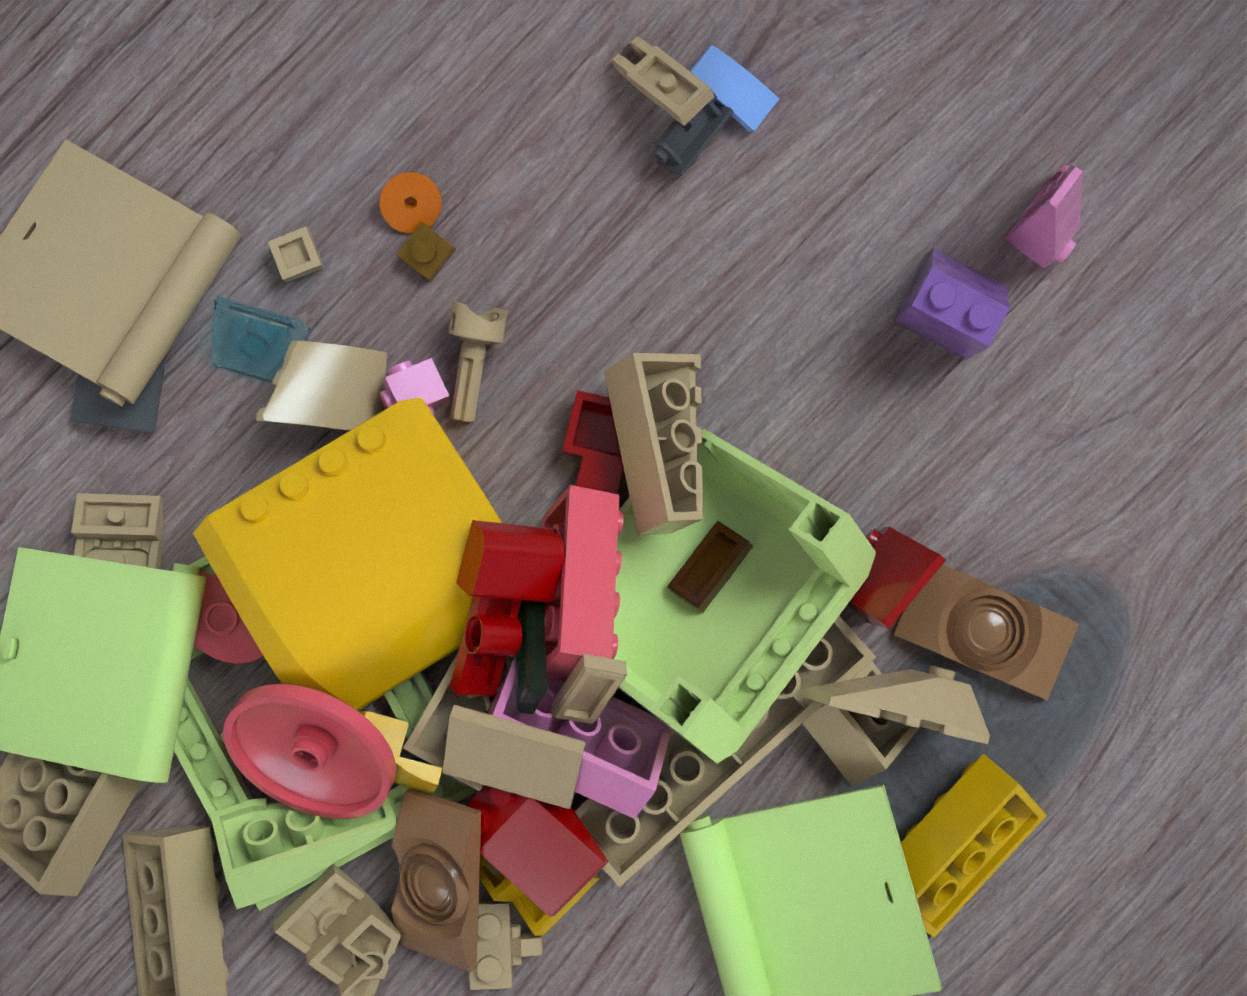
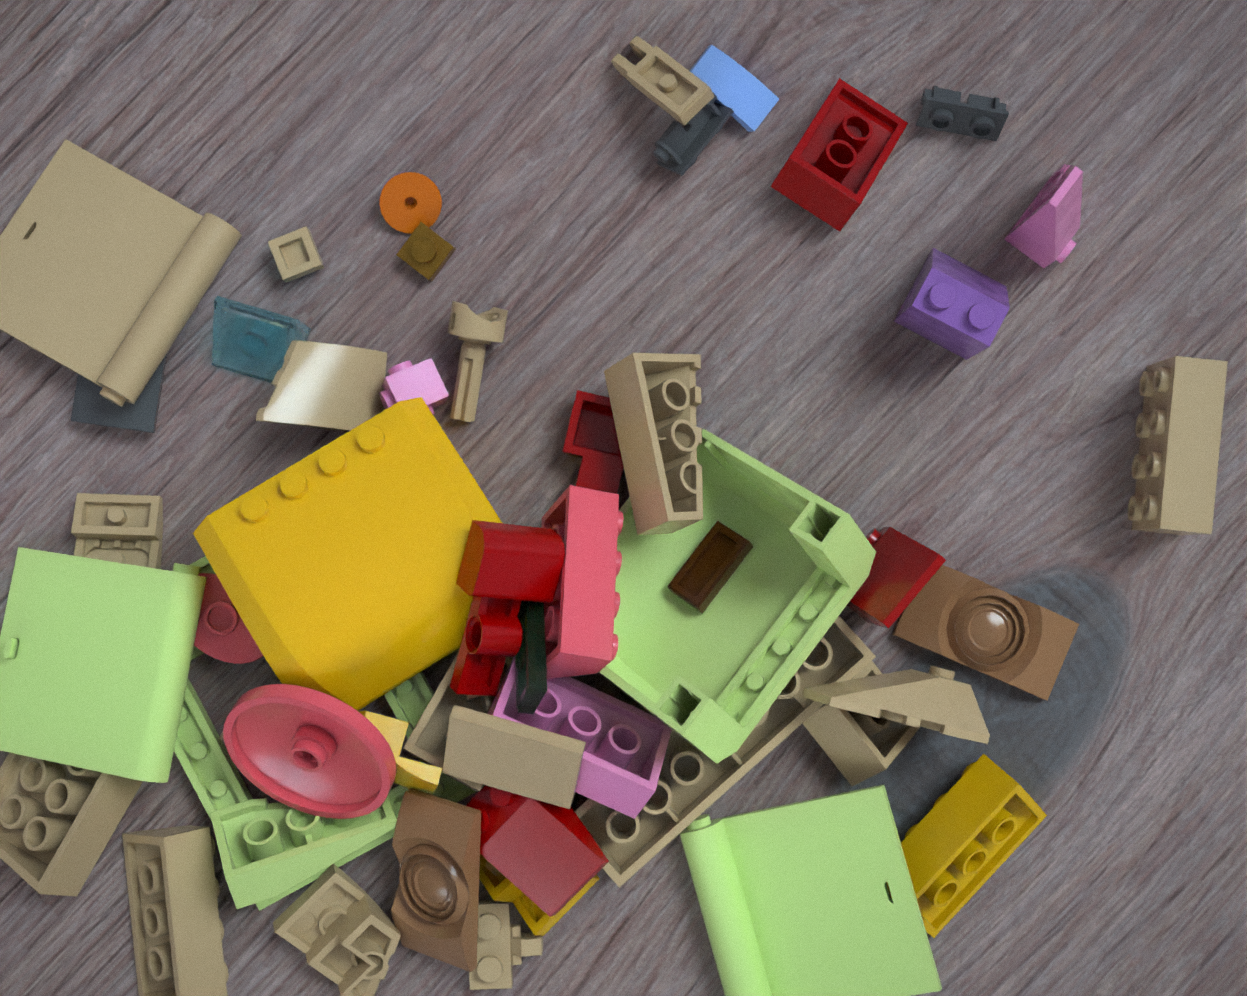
(588, 688): tan tile -> none
(839, 155): none -> red slope
(979, 117): none -> dark grey hinge
(1178, 446): none -> tan brick

